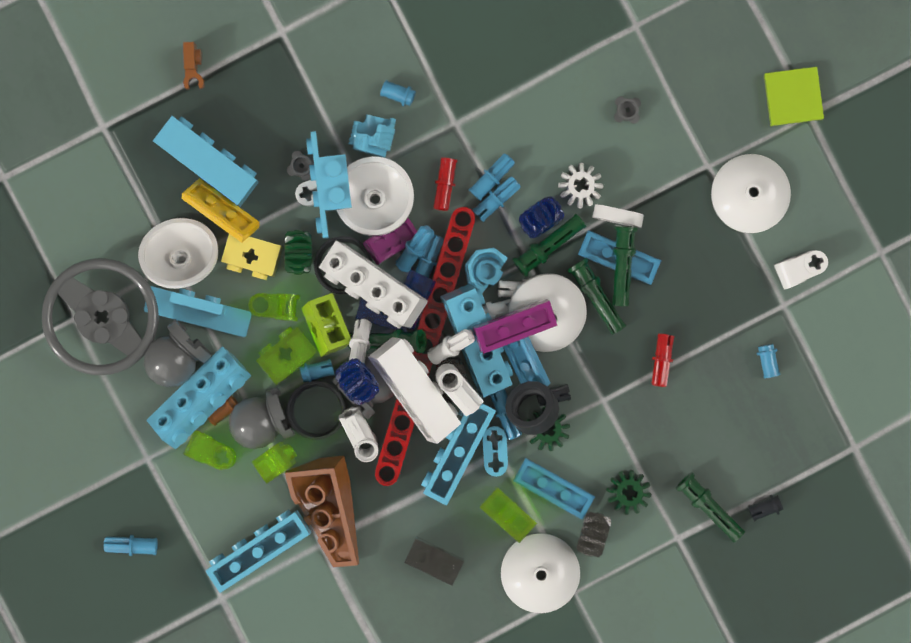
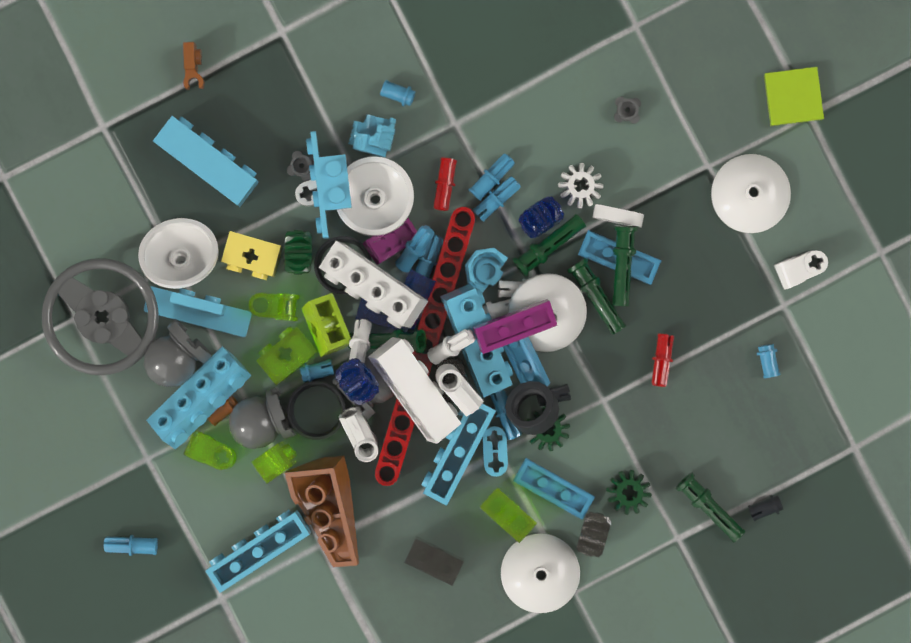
(220, 210): yellow tile -> none

